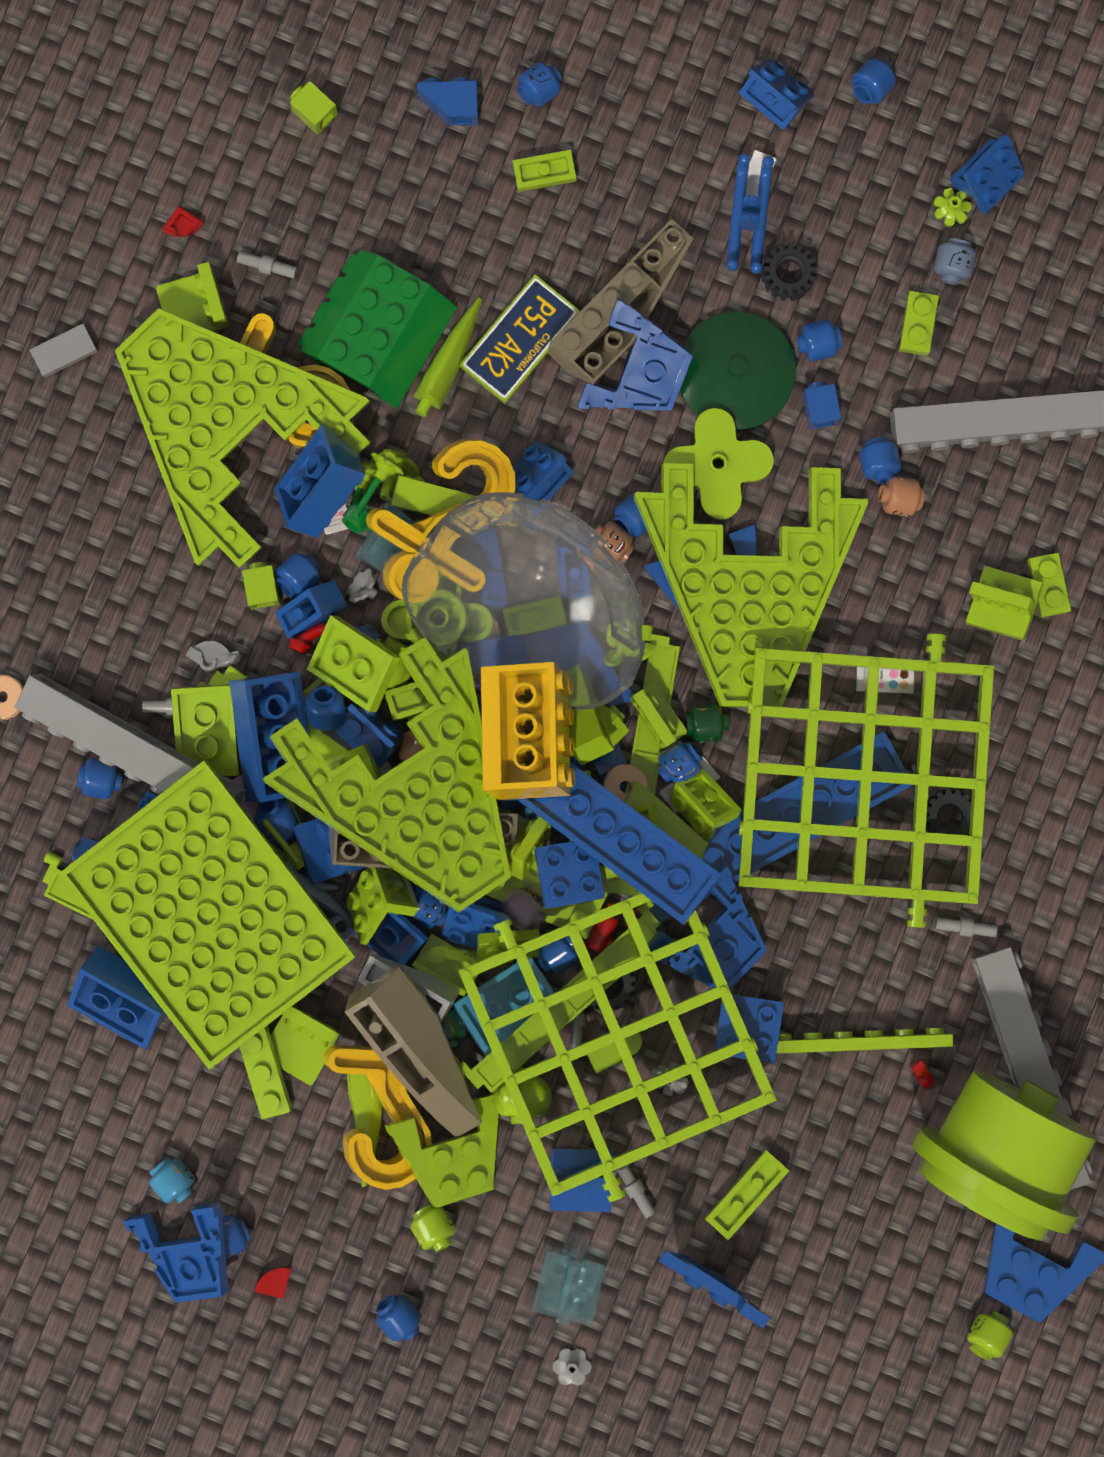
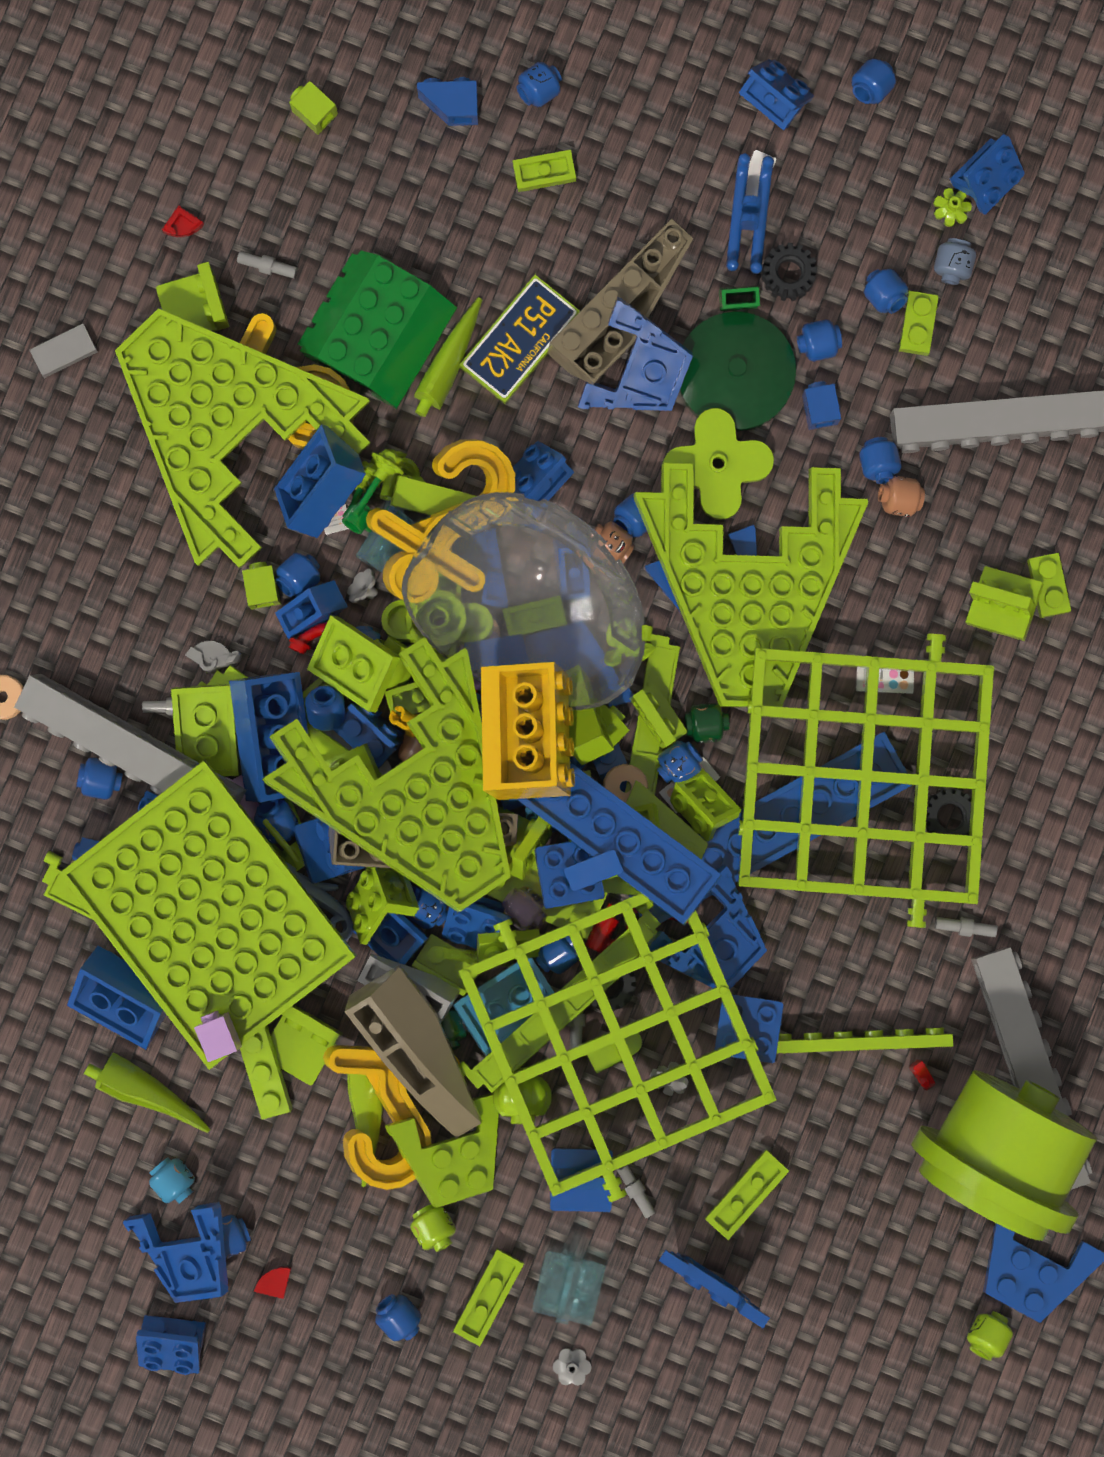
(135, 1086): none -> lime piece
(170, 1344): none -> blue bracket
(217, 1035): none -> lavender brick
(401, 720): none -> yellow pin
(488, 1297): none -> lime plate
(593, 870): none -> blue sticker
(723, 292): none -> green piece
(886, 291): none -> blue head

